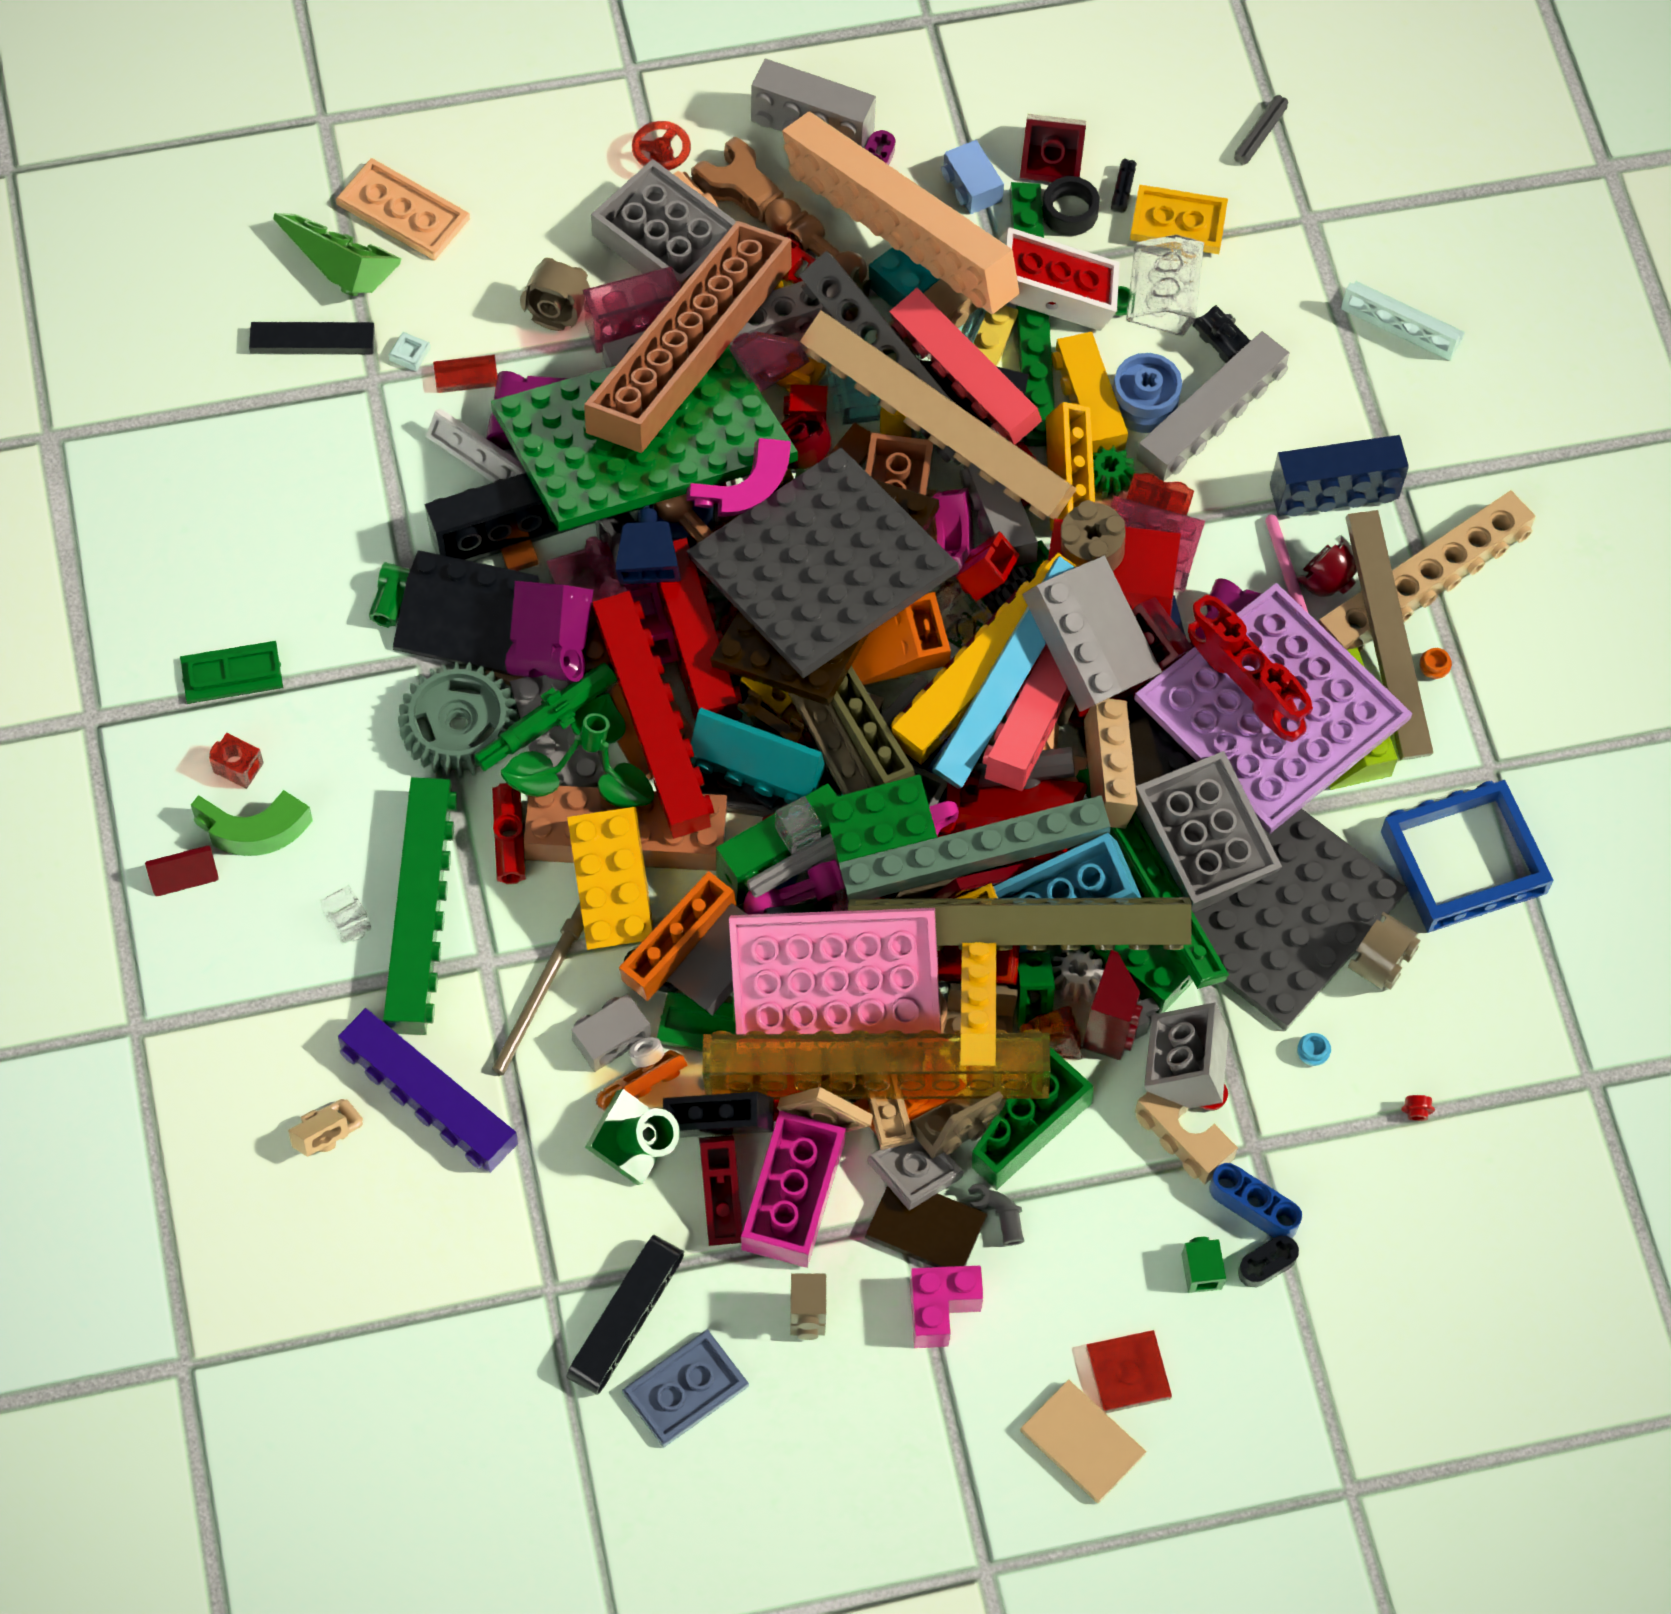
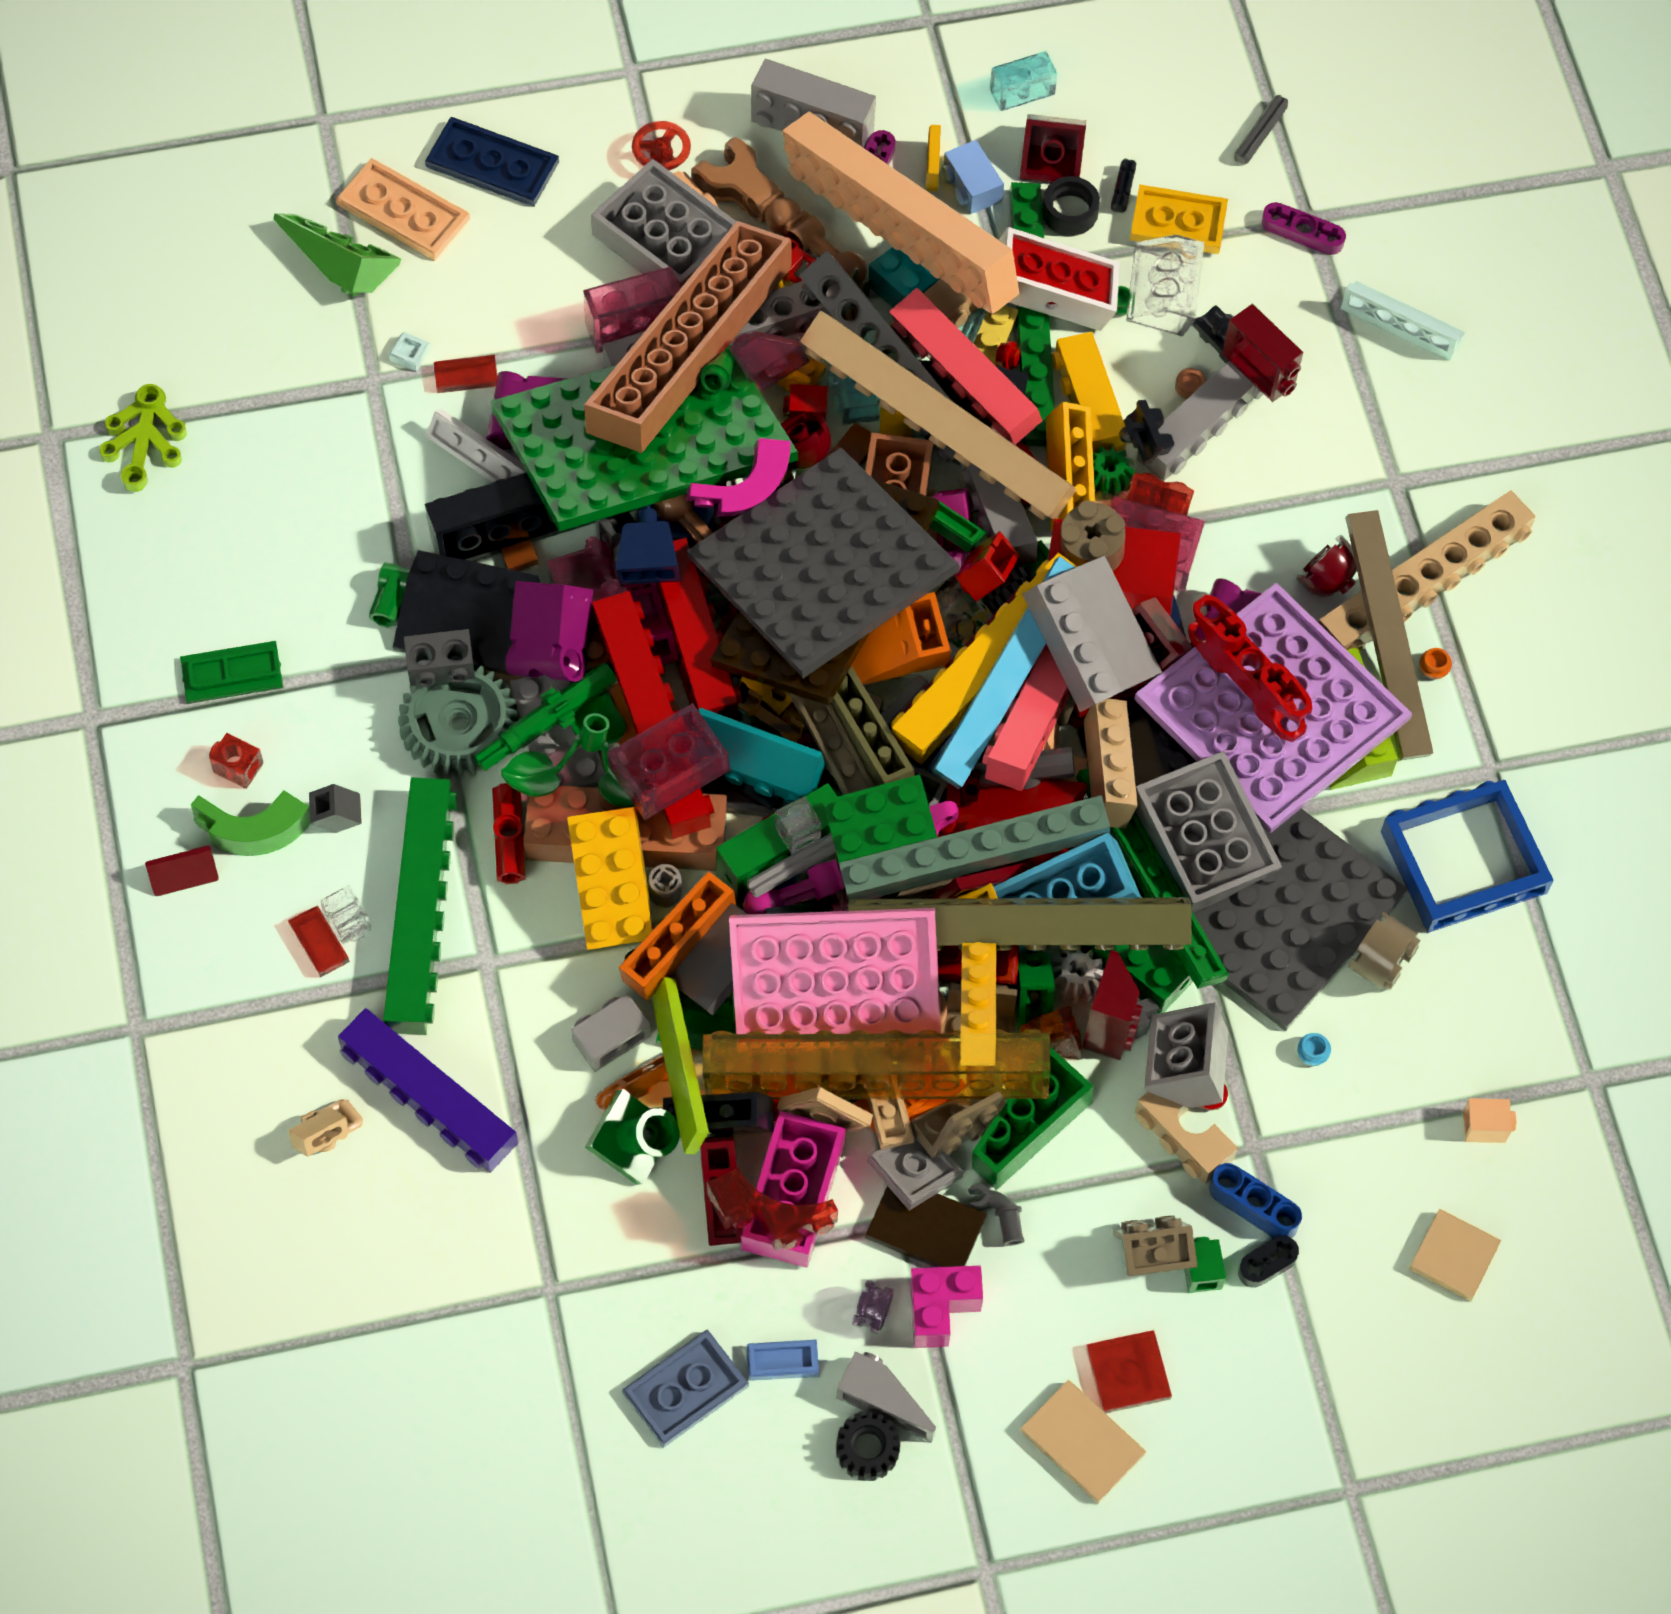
(143, 433): none -> lime plant
(312, 338): black tile -> none
(318, 941): none -> clear red tile
(335, 808): none -> dark grey brick
(438, 650): none -> dark grey brick
(492, 161): none -> dark blue tile
(555, 294): dark tan brick -> none
(570, 931): dark tan bar -> none
(625, 1314): black beam -> none
(646, 1052): white tile -> none
(665, 893): none -> light grey wheel
(668, 761): none -> clear pink brick
(680, 1066): none -> lime tile
(718, 373): none -> green cone
(782, 1360): none -> medium blue tile
(783, 1223): none -> clear red arch
(808, 1305): dark tan piece -> none
(872, 1425): none -> black tyre
(873, 1306): none -> clear purple wheel
(875, 1388): none -> light grey slope
(933, 158): none -> yellow tile
(956, 528): none -> green tile
(1008, 355): none -> red plate
(1023, 81): none -> clear light blue brick
(1143, 432): none -> black hips
(1147, 390): medium blue wheel -> none
(1157, 1246): none -> dark tan bracket
(1189, 381): none -> nougat tile
(1263, 353): none -> dark red window
(1284, 560): bright pink piece -> none
(1307, 239): none -> magenta beam
(1338, 475): dark blue brick -> none
(1418, 1107): red plate -> none
(1455, 1254): none -> tan tile
(1488, 1120): none -> light nougat brick

